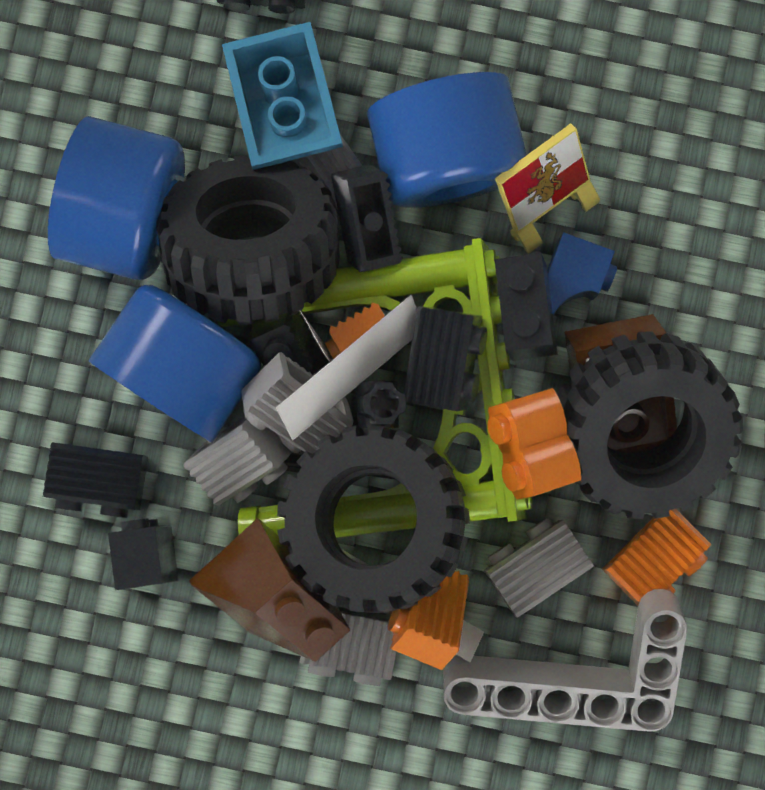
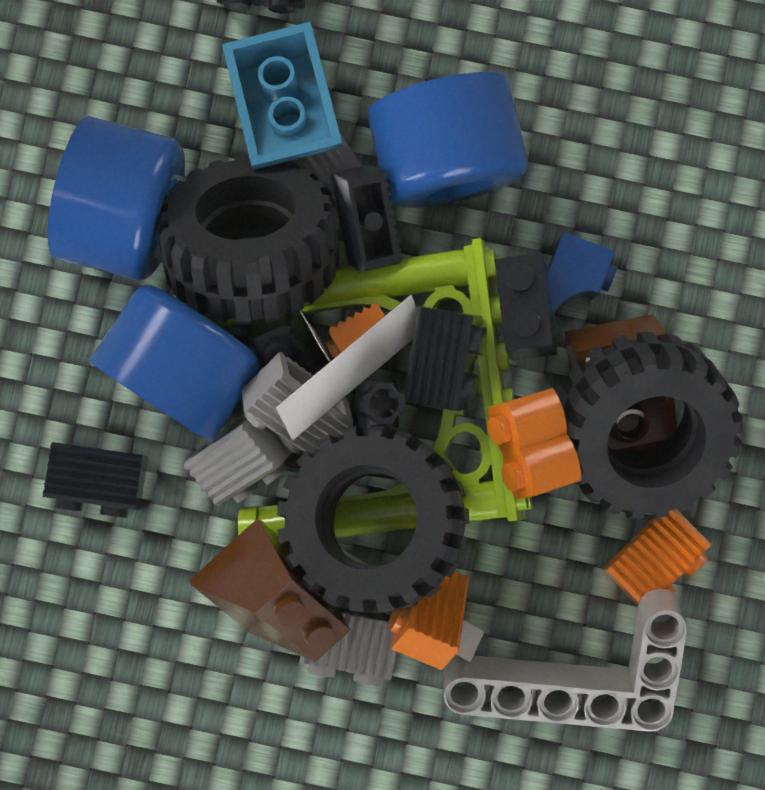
(142, 554): black brick -> none
(537, 566): light grey brick -> none
(543, 182): flag -> none

